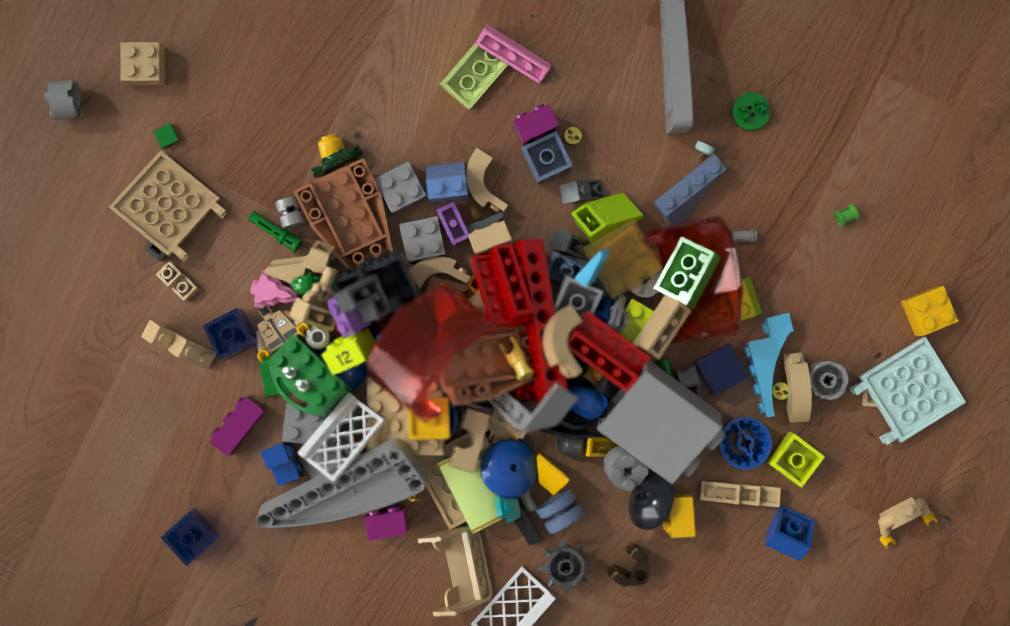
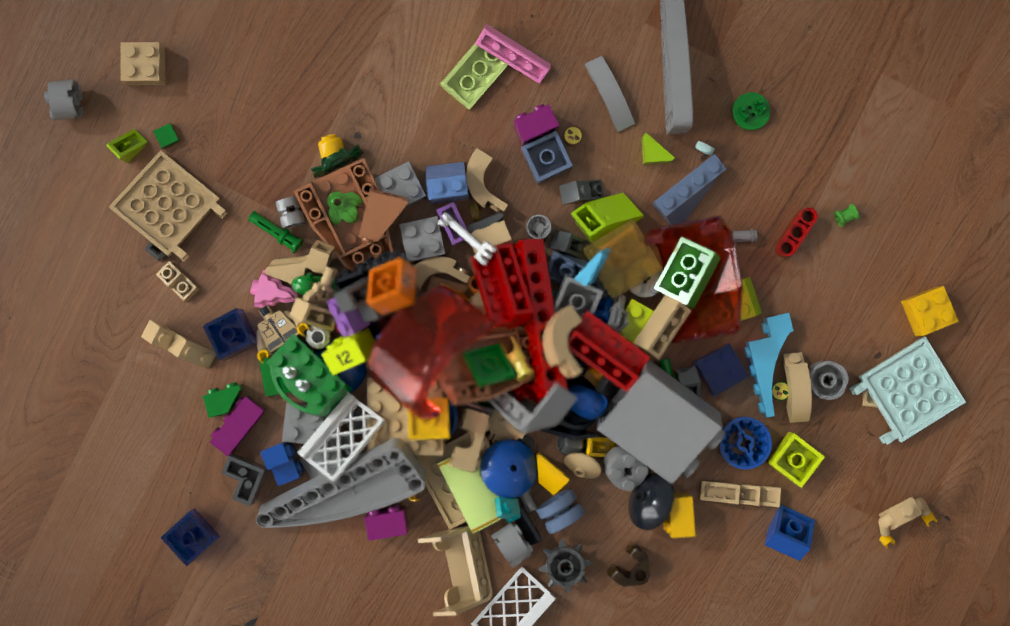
(127, 145): none -> lime slope
(222, 401): none -> green slope
(249, 476): none -> dark grey brick
(345, 209): none -> bright green plate
(380, 213): none -> nougat slope
(391, 286): none -> orange brick
(482, 249): none -> white hinge
(489, 365): none -> green tile
(512, 545): none -> light grey brick
(538, 227): none -> light grey wheel
(582, 465): none -> tan dish
(610, 93): none -> light grey slope
(653, 152): none -> lime slope
(804, 228): none -> red beam

